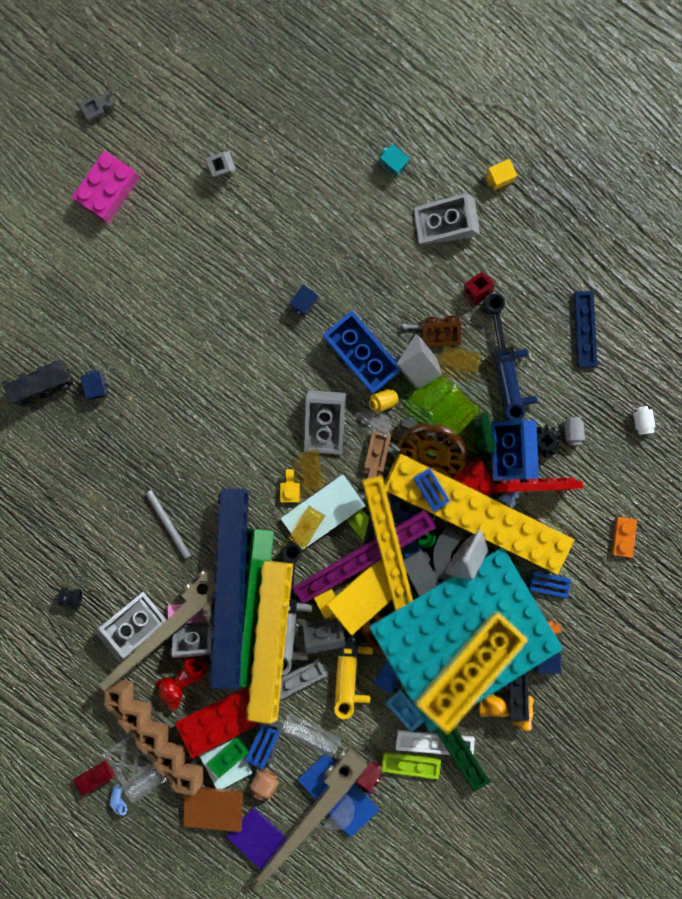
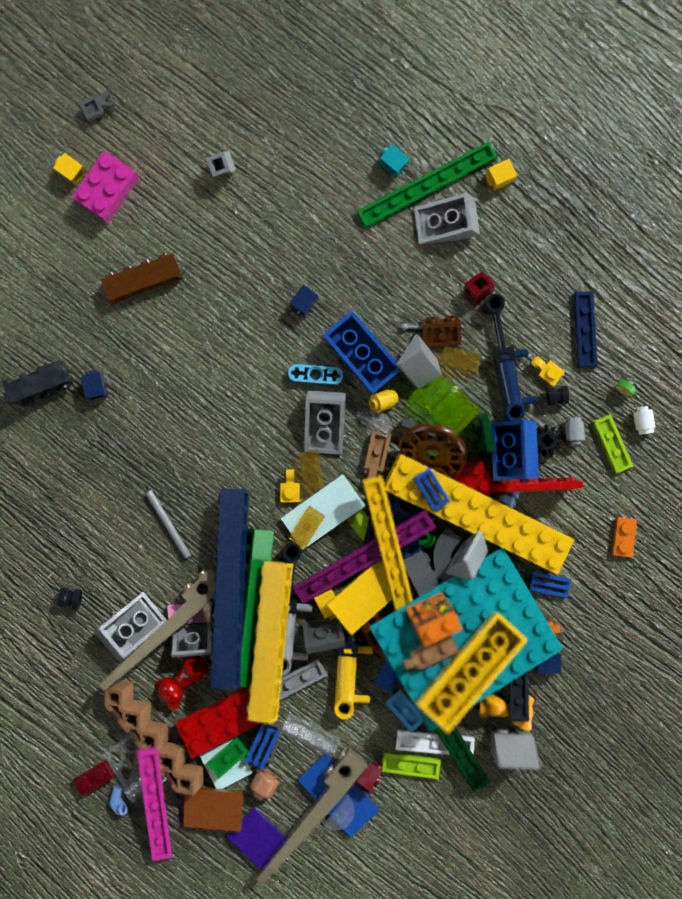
(69, 169): none -> yellow brick
(141, 278): none -> reddish brown brick
(154, 803): none -> dark pink plate
(300, 379): none -> medium azure beam
(427, 185): none -> green tile
(427, 655): none -> medium nougat hinge
(433, 619): none -> orange slope
(514, 749): none -> light grey slope
(548, 371): none -> yellow plate
(556, 395): none -> black wheel
(612, 444): none -> lime tile
(626, 388): none -> bright green tile

